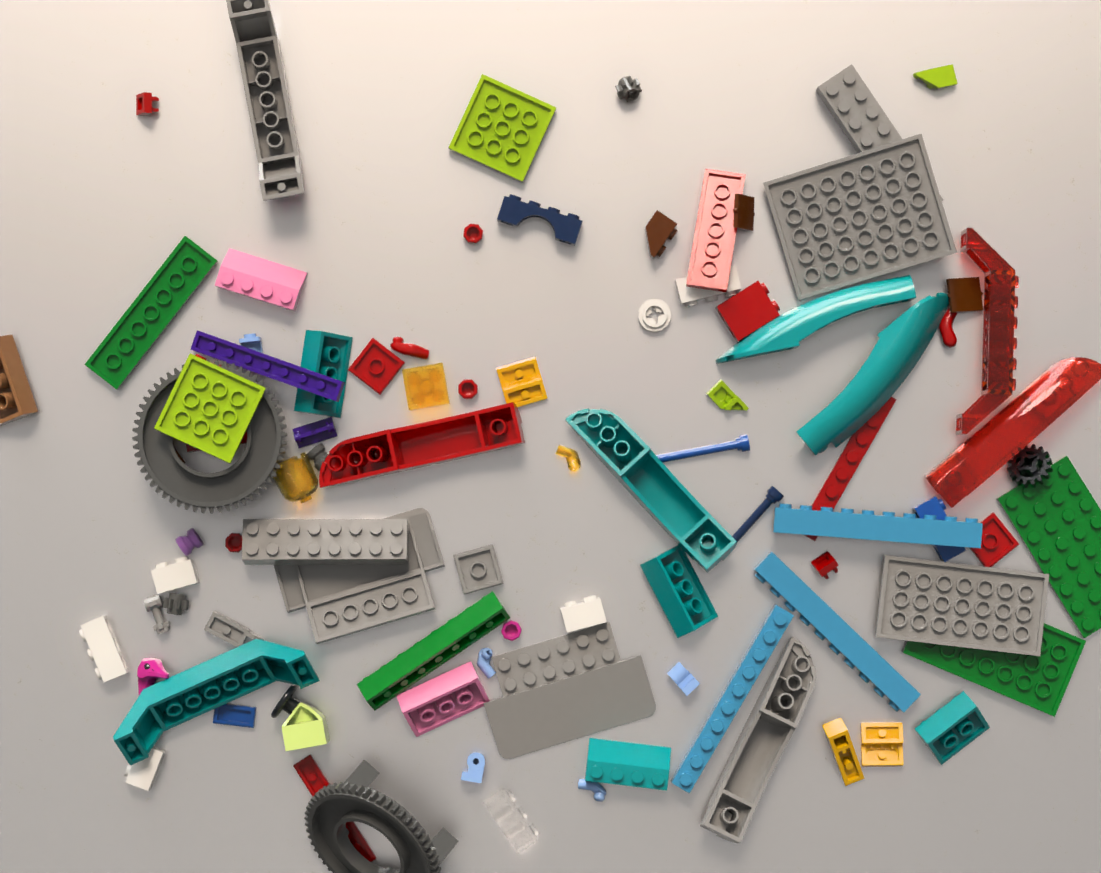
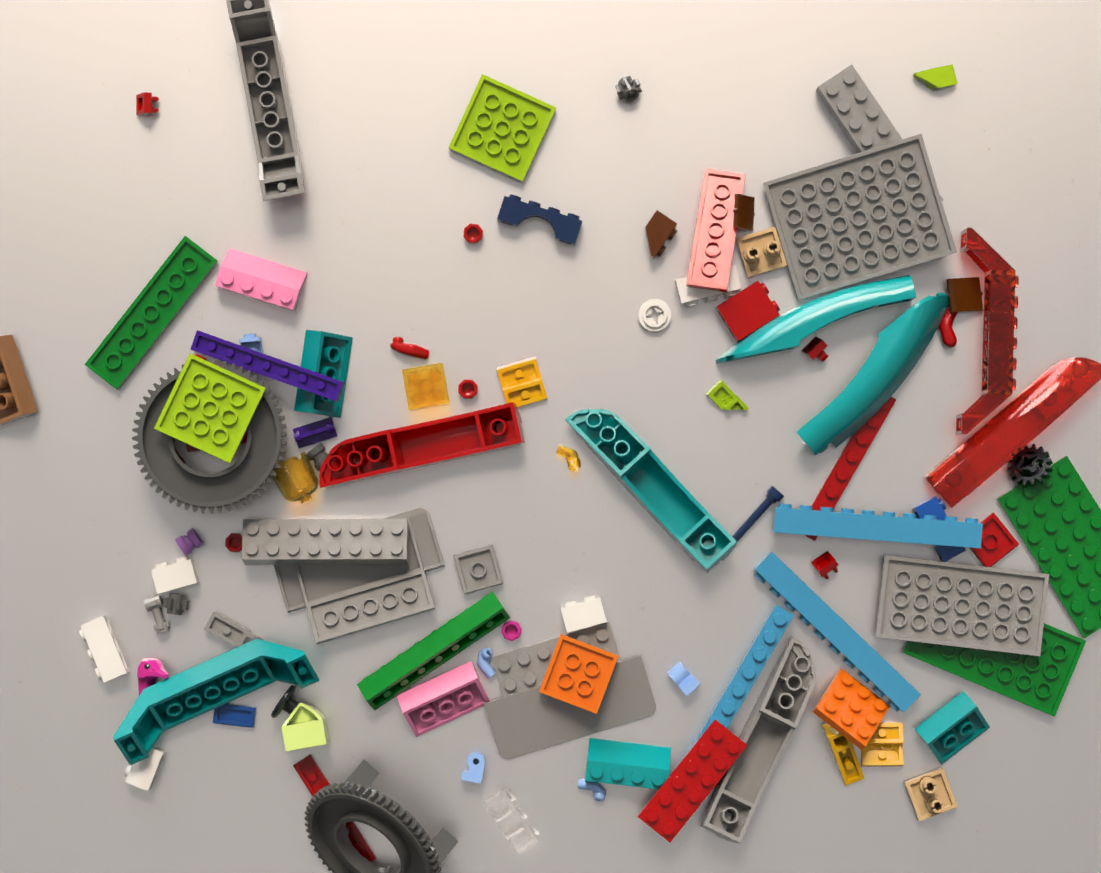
(376, 366): red tile -> none
(578, 674): none -> orange plate
(679, 591): teal slope -> none
(692, 780): none -> red plate
(741, 443): blue piece -> none
(761, 252): none -> tan plate
(815, 349): none -> red tile
(851, 709): none -> orange plate
(930, 794): none -> tan plate

